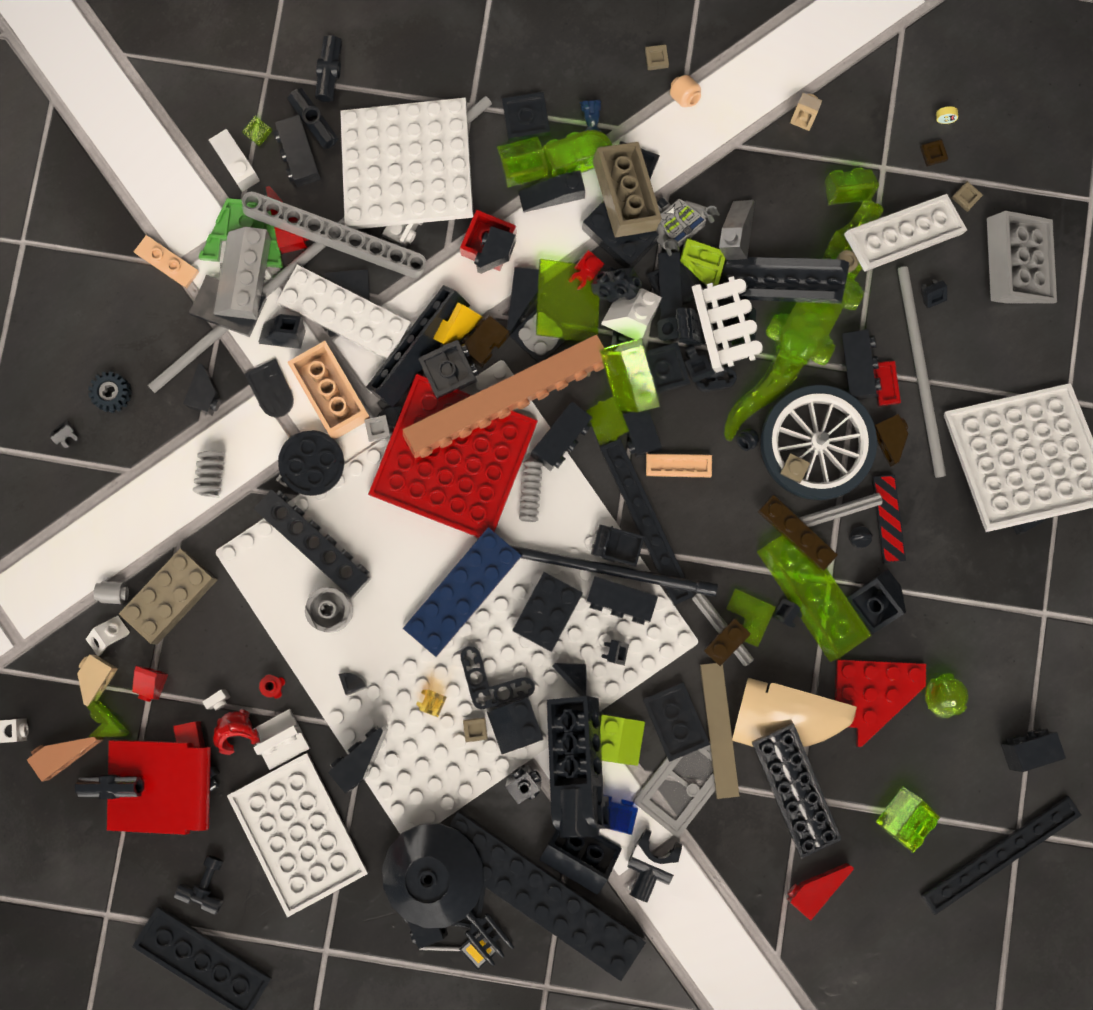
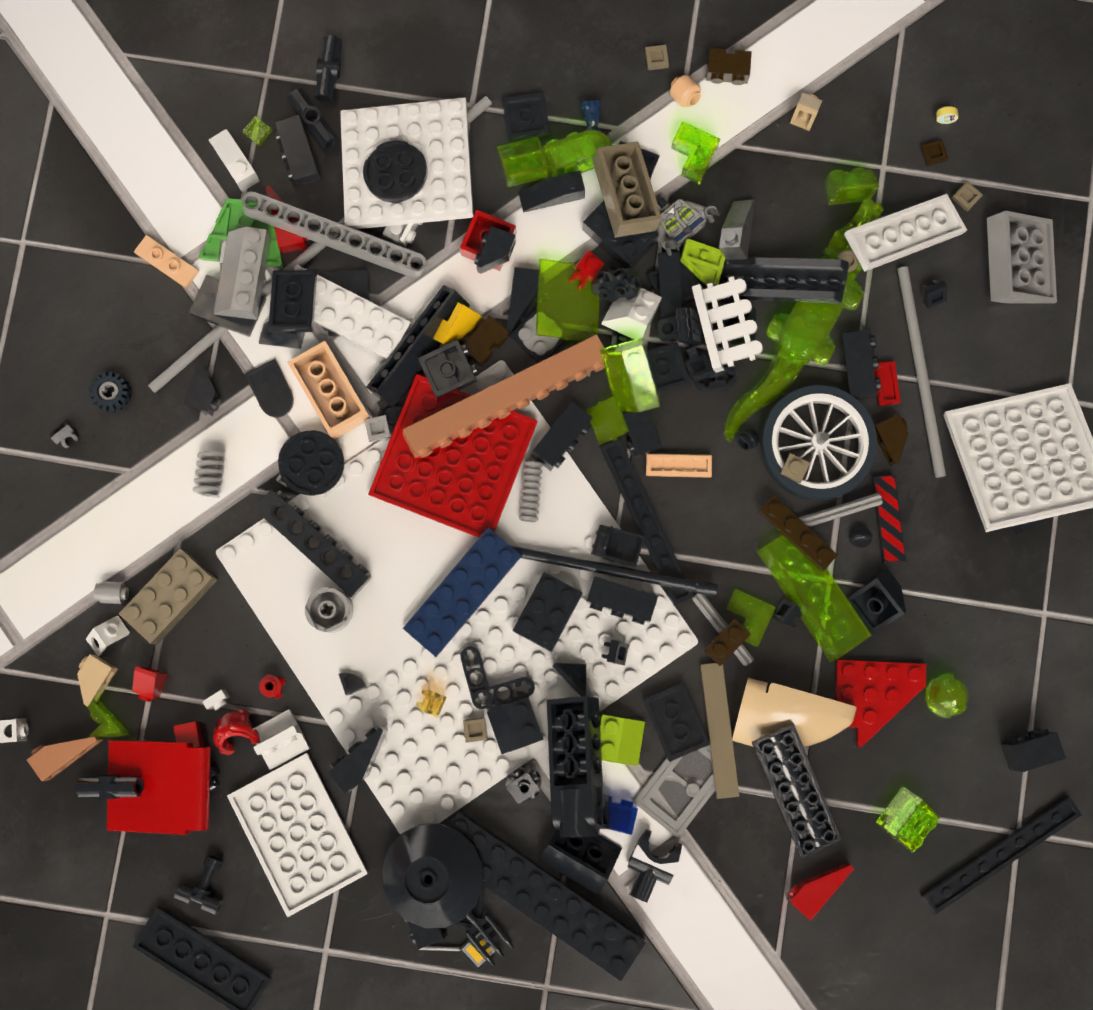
(292, 301): none -> black tile
(395, 171): none -> black tile
(699, 148): none -> clear neon green brick
(728, 67): none -> dark brown brick

